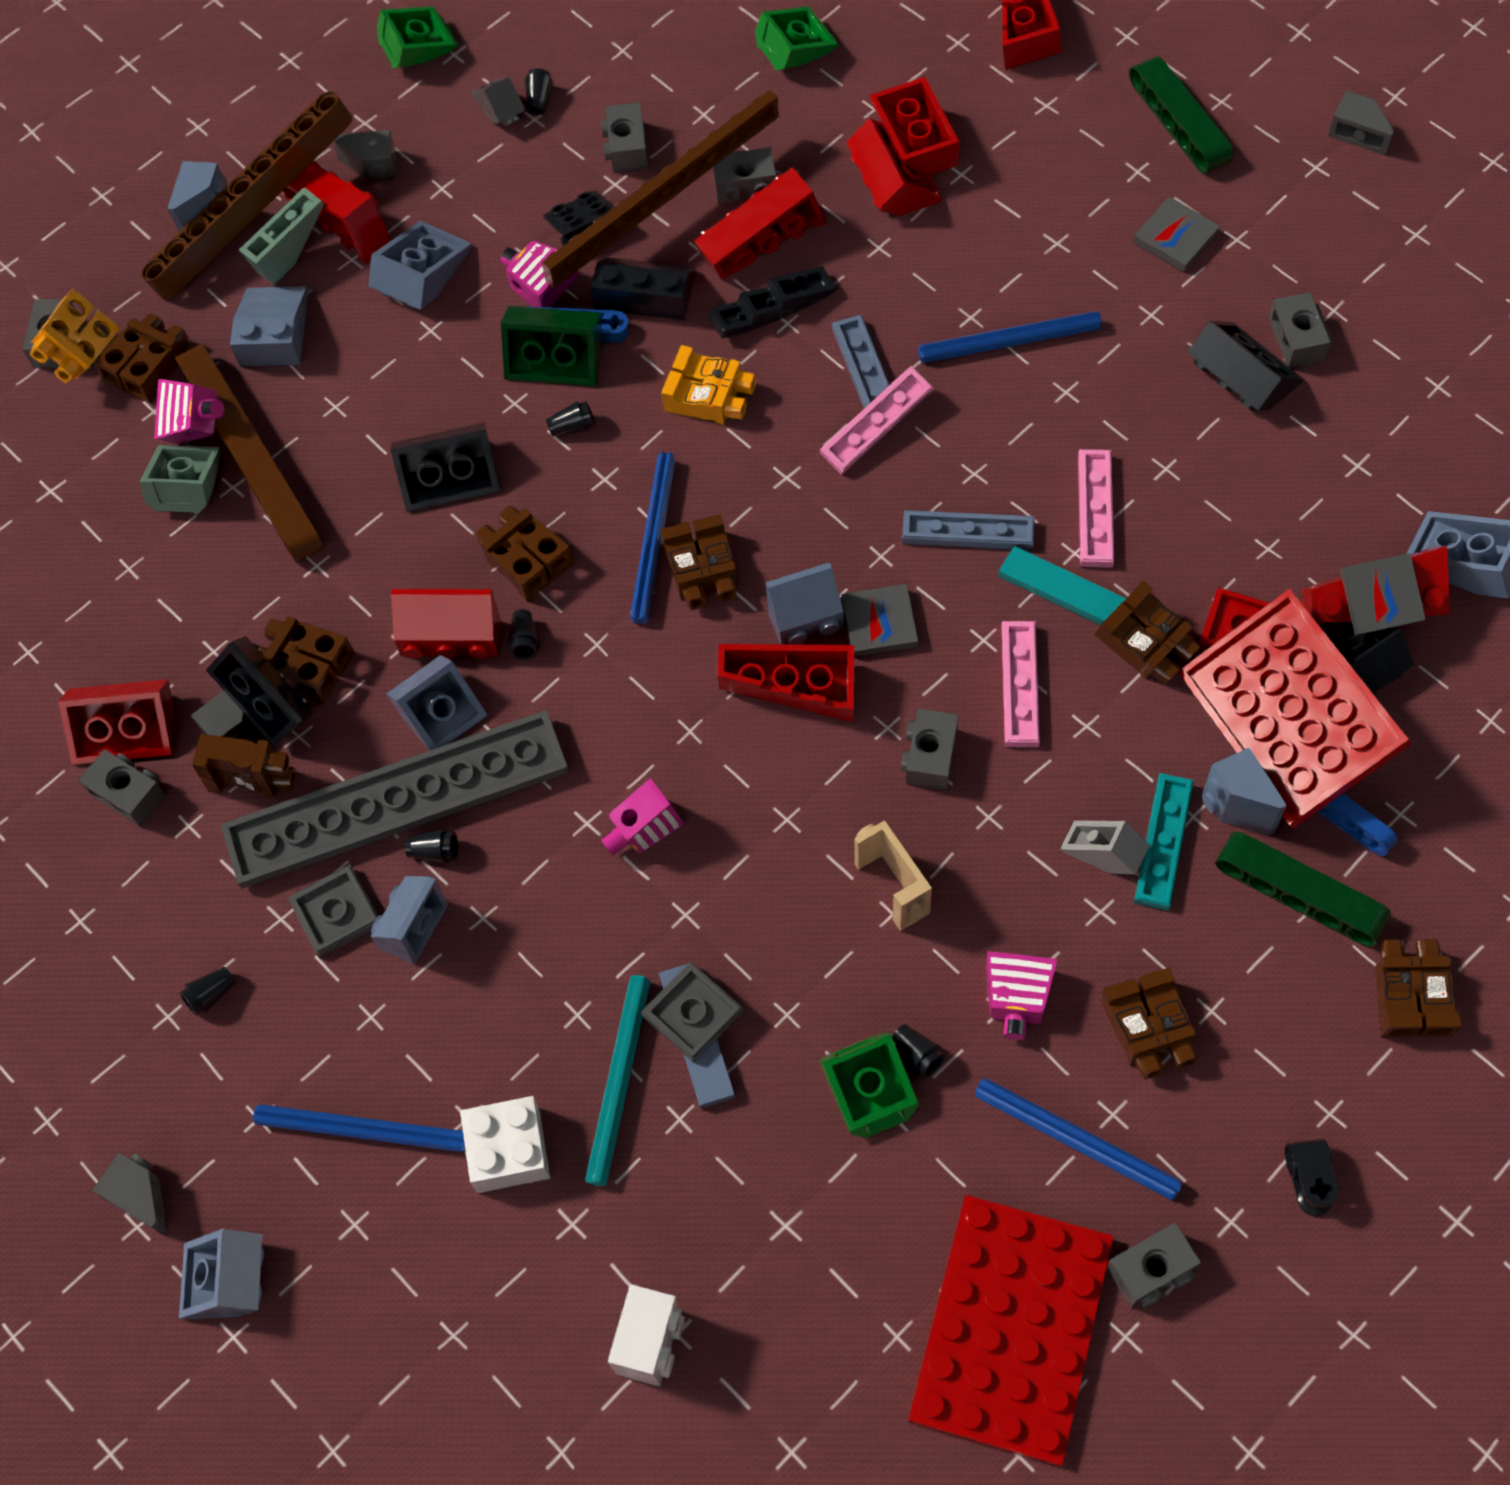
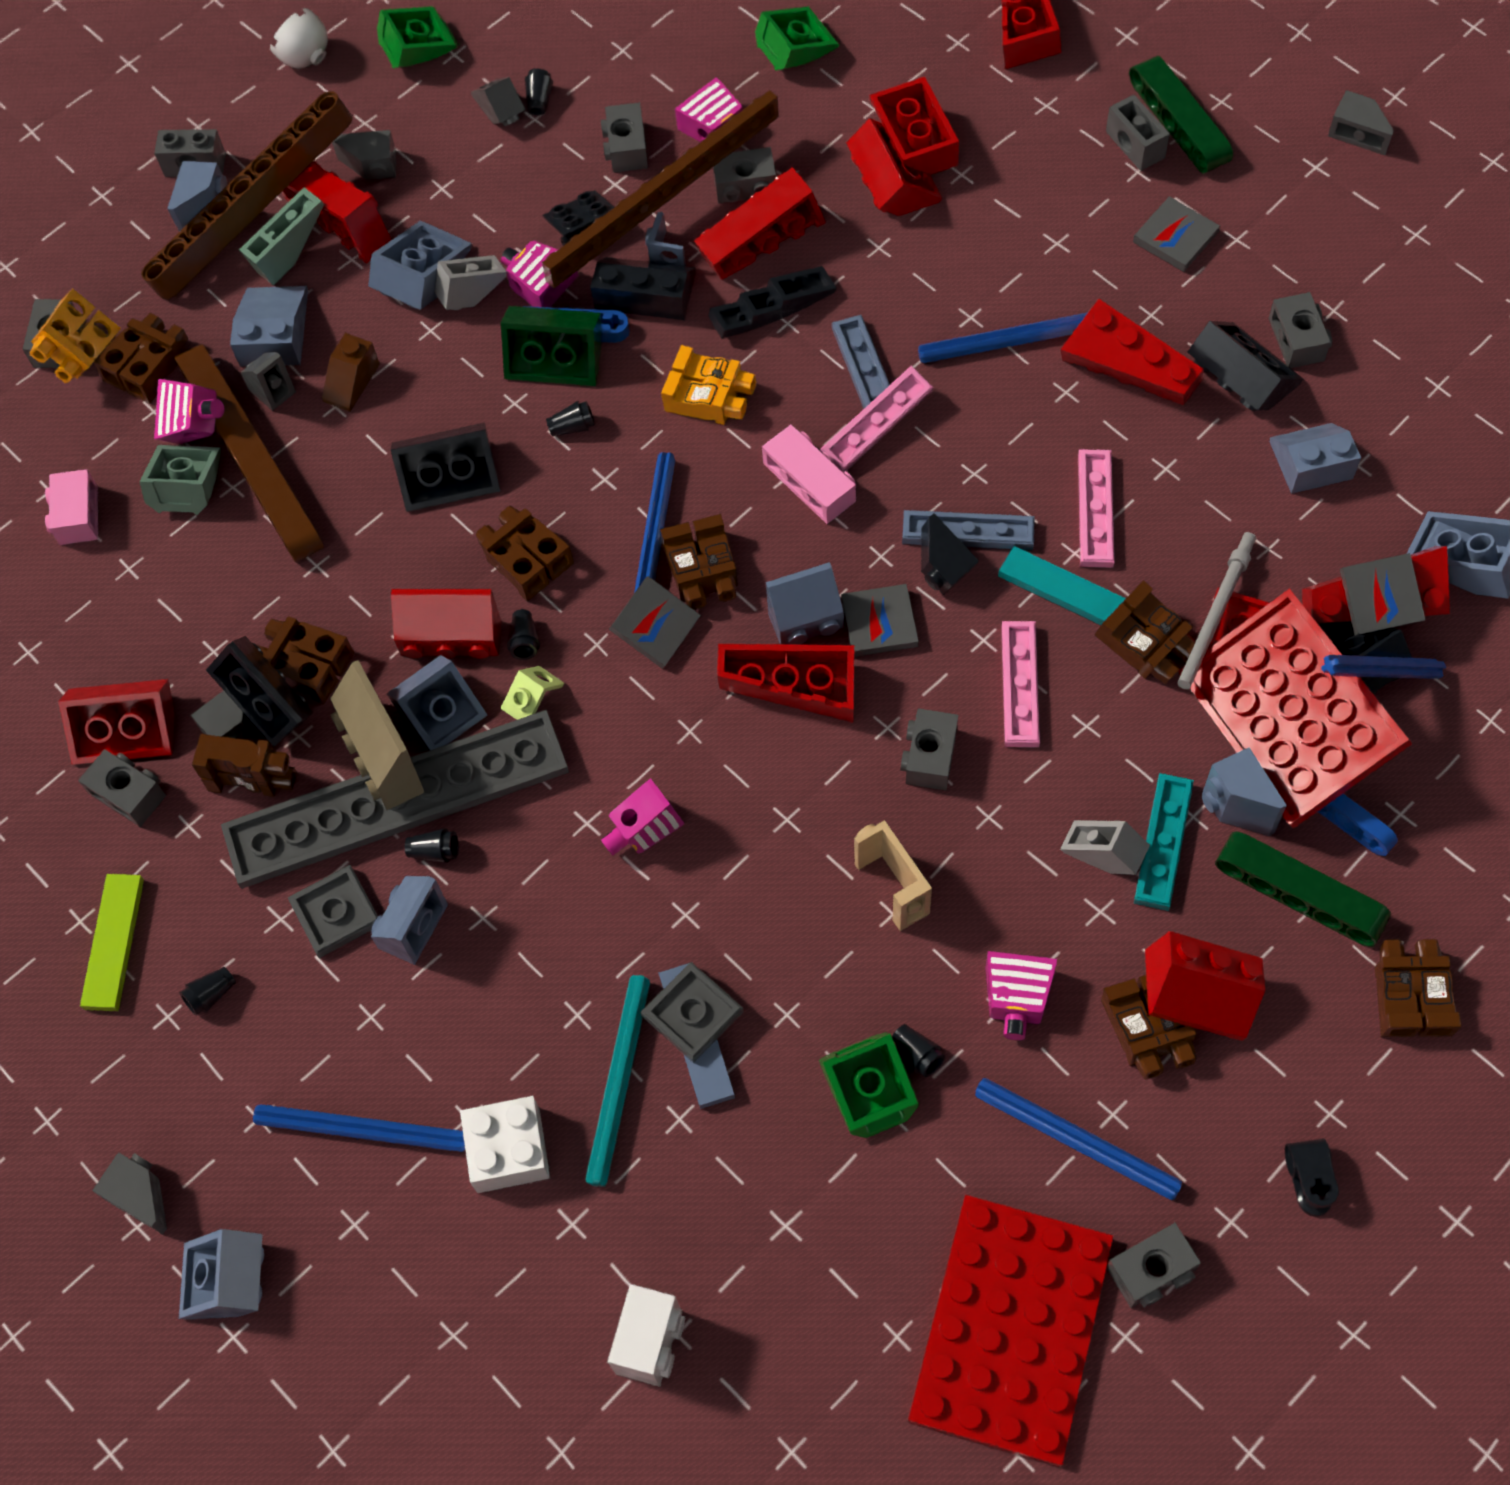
(72, 507): none -> bright pink brick
(112, 942): none -> lime tile
(188, 145): none -> dark grey brick
(269, 379): none -> dark grey slope
(301, 40): none -> white cylinder
(349, 371): none -> reddish brown slope
(374, 739): none -> dark tan slope
(467, 280): none -> light grey slope
(529, 691): none -> yellowish green bracket
(654, 622): none -> dark grey tile
(655, 244): none -> sand blue bracket
(706, 110): none -> dark pink torso
(809, 473): none -> bright pink brick
(943, 556): none -> black slope
(1124, 350): none -> red wedge
(1137, 132): none -> dark grey brick
(1203, 985): none -> red slope
(1237, 563): none -> light grey bar
(1316, 456): none -> sand blue slope
(1383, 667): none -> blue axle

